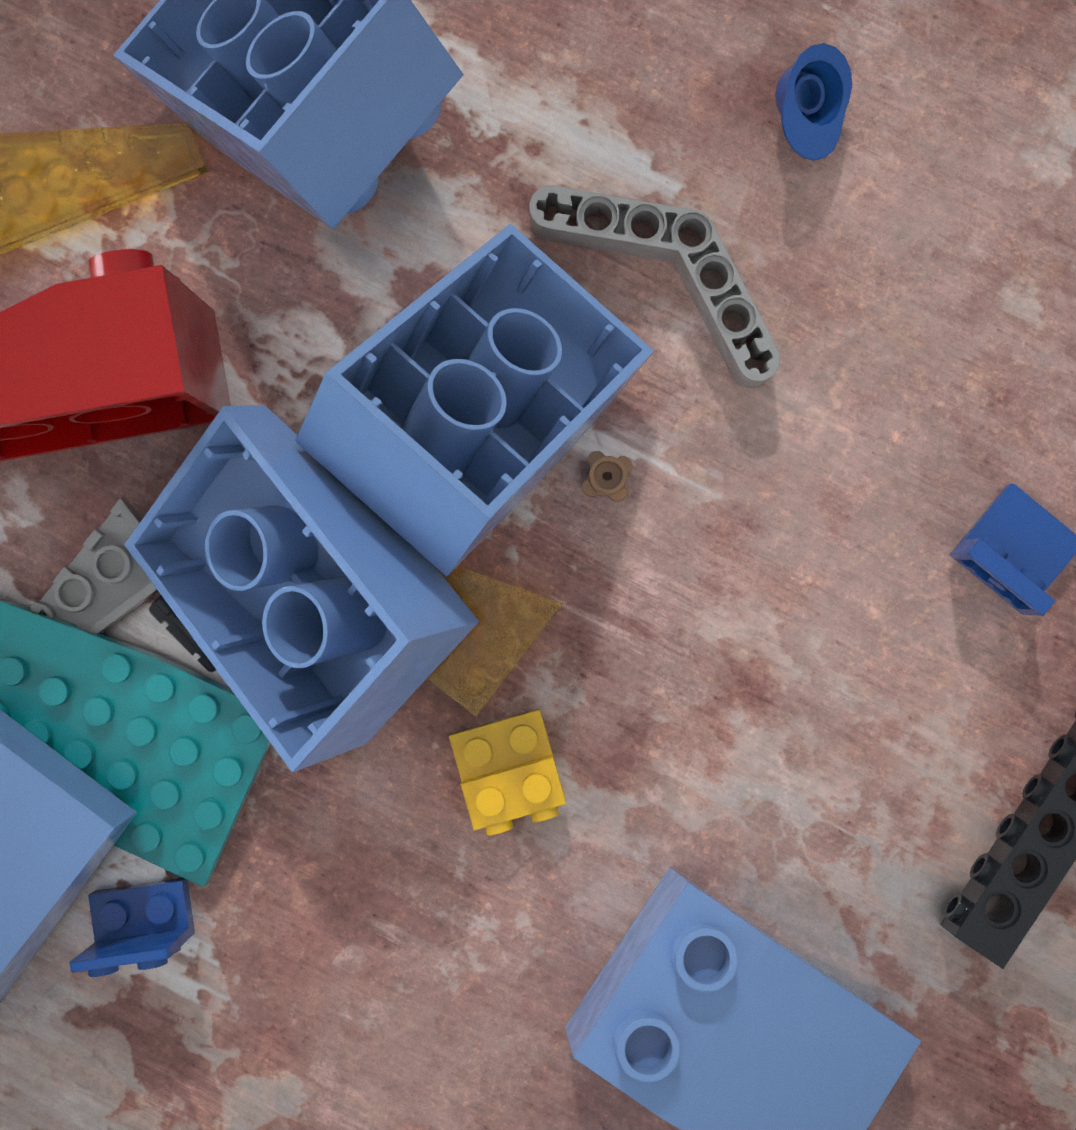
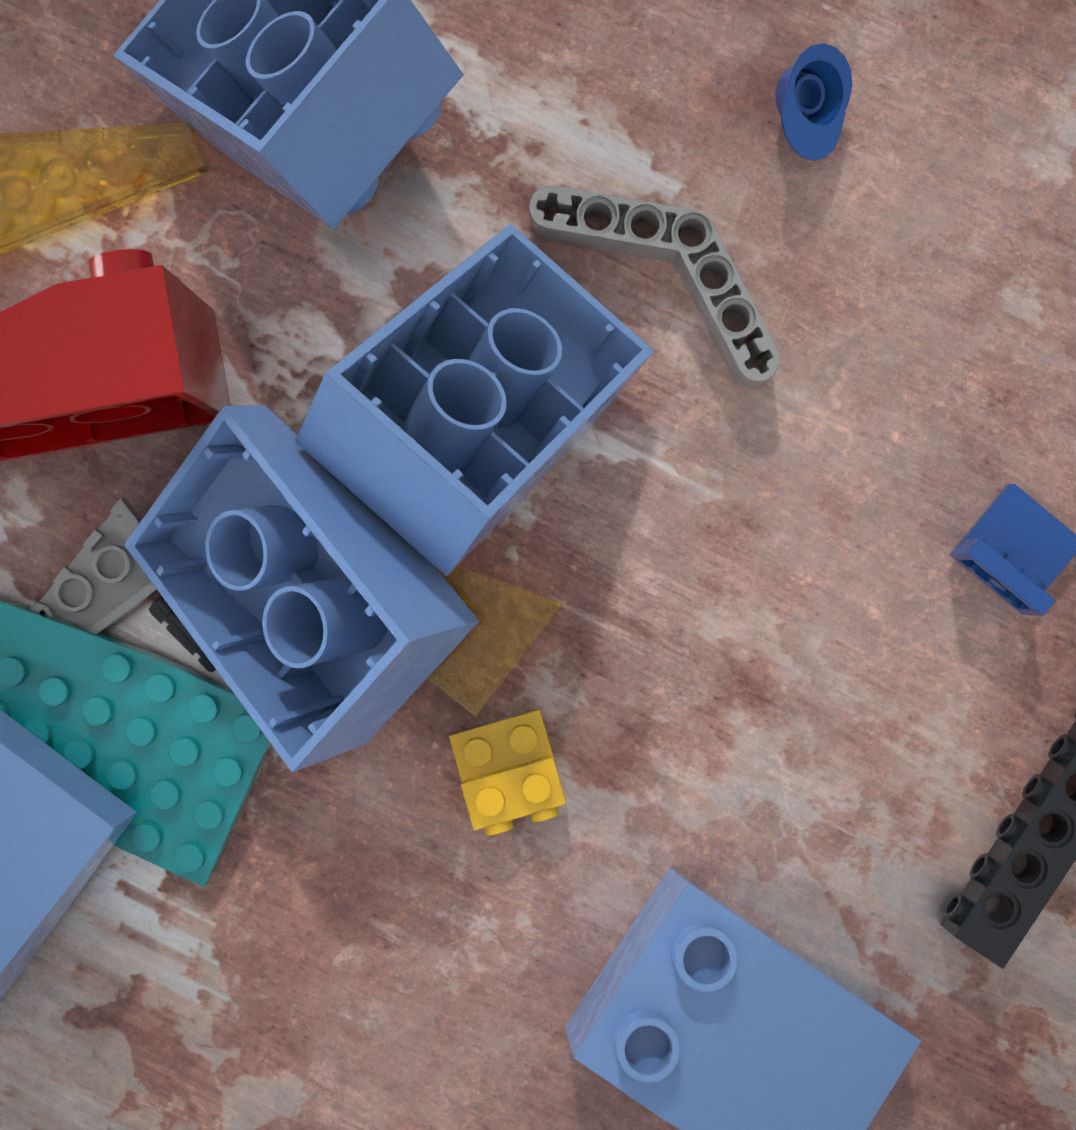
(136, 926): blue bracket -> none
(598, 465): medium nougat plate -> none

